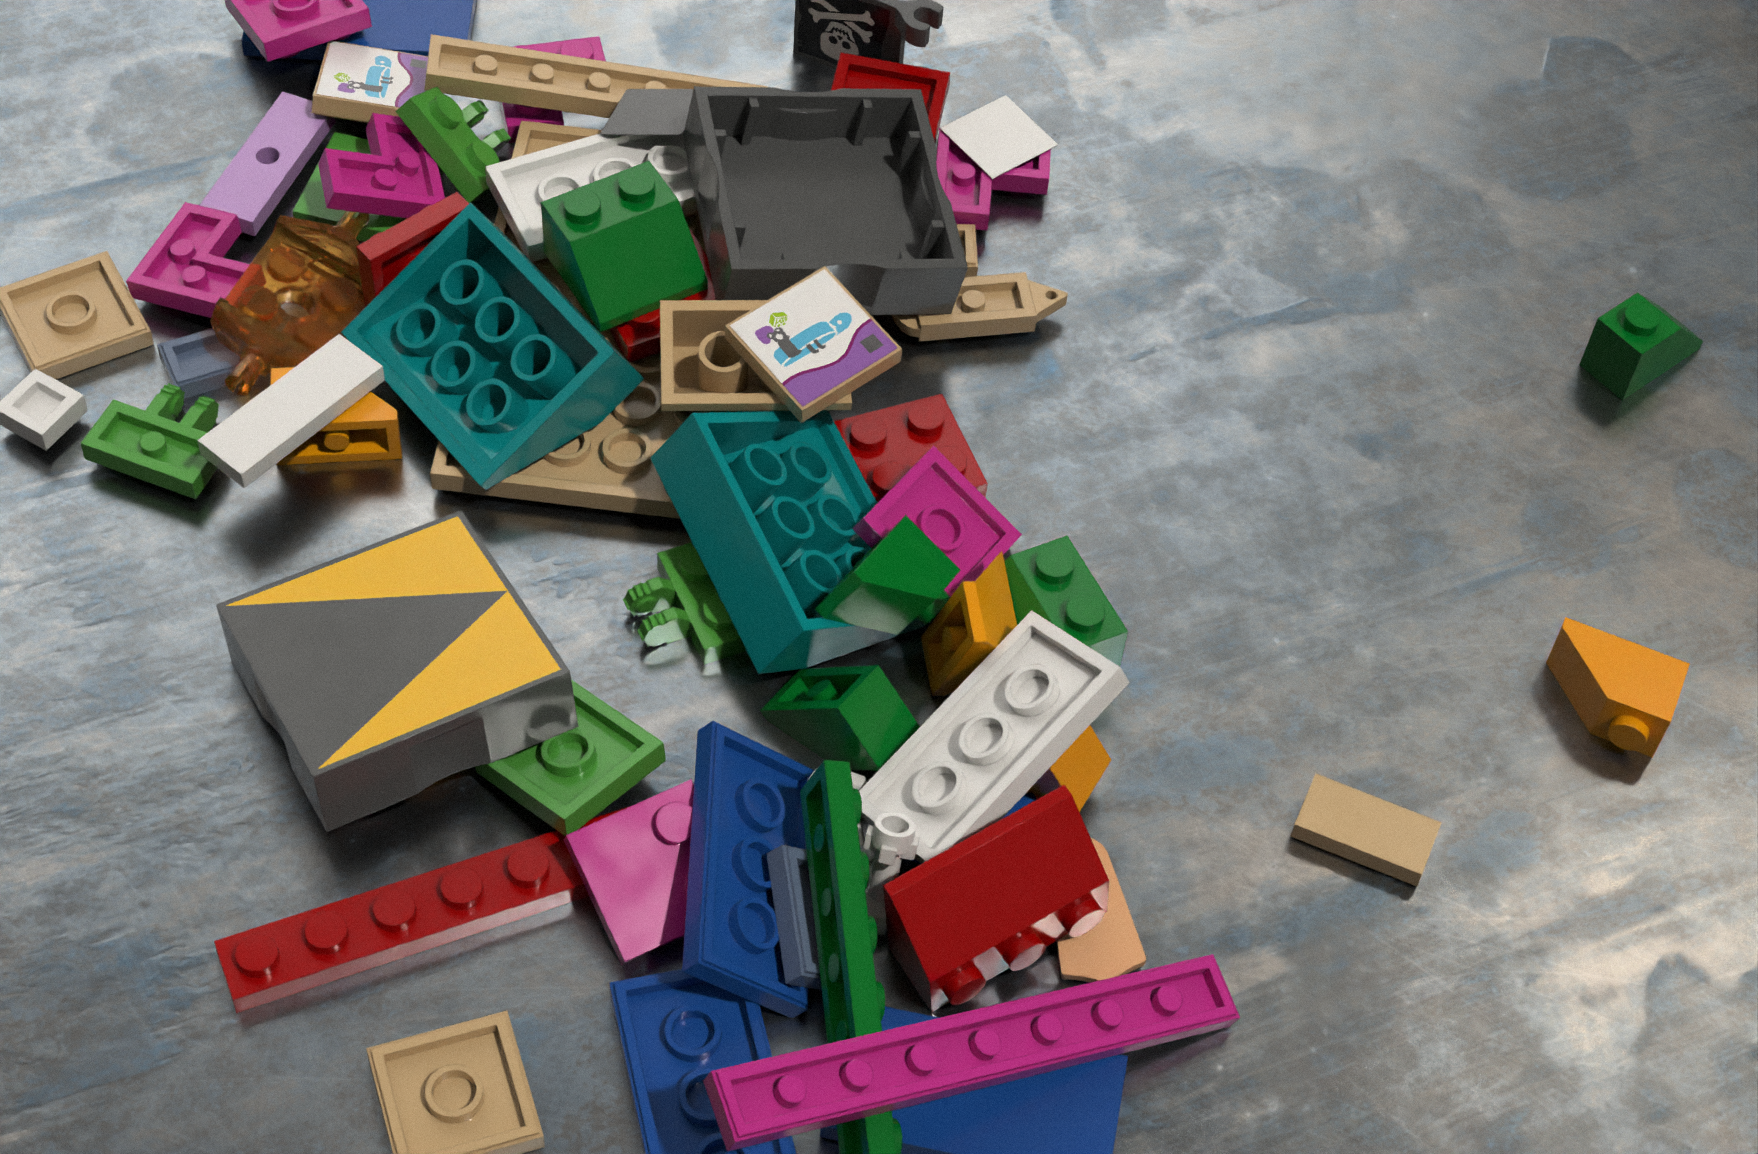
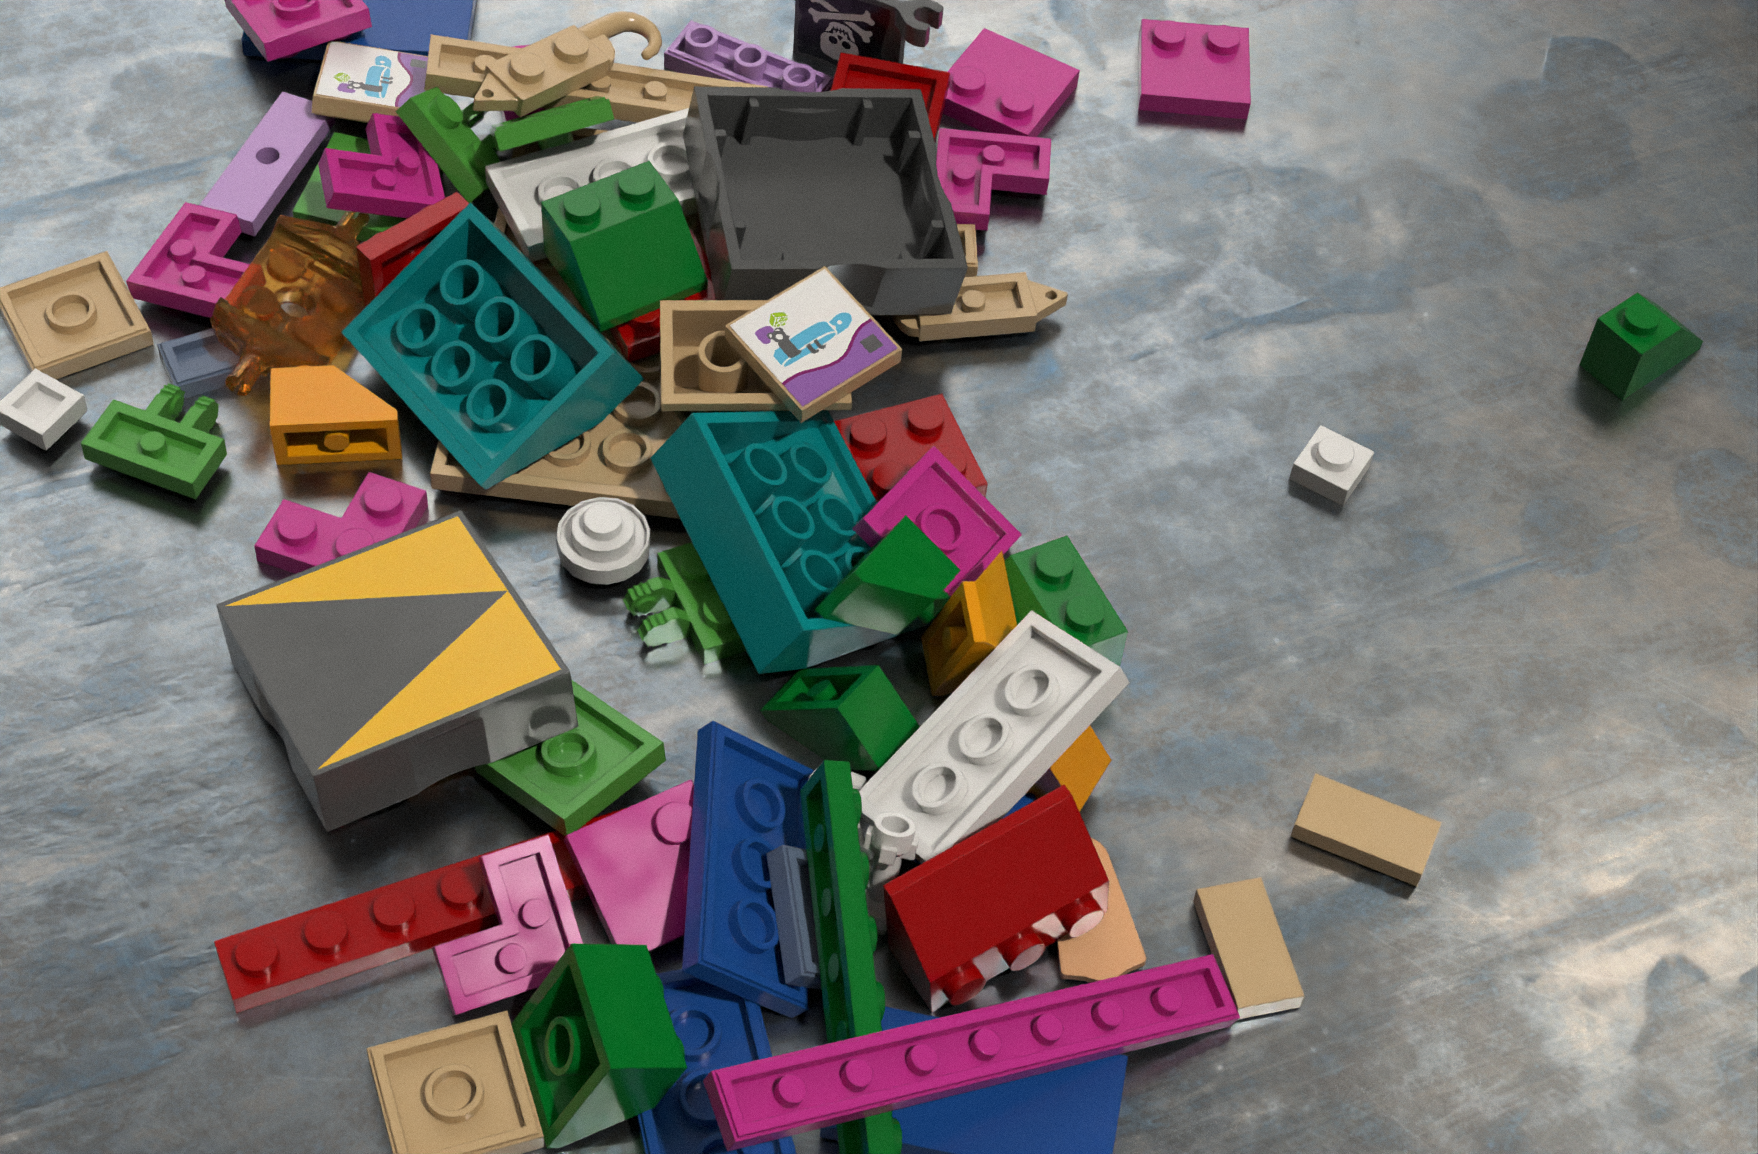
(291, 410): white tile -> none
(308, 537): none -> dark pink plate
(531, 931): none -> dark pink plate
(551, 126): none -> bright green plate
(559, 64): none -> tan plate
(597, 1041): none -> green slope
(603, 540): none -> white plate
(650, 112): sticker -> none
(713, 54): none -> lavender tile
(999, 136): white sticker -> none
(1007, 86): none -> dark pink plate
(1194, 69): none -> dark pink plate
(1248, 947): none -> tan tile
(1331, 465): none -> white plate
(1617, 685): light orange slope -> none

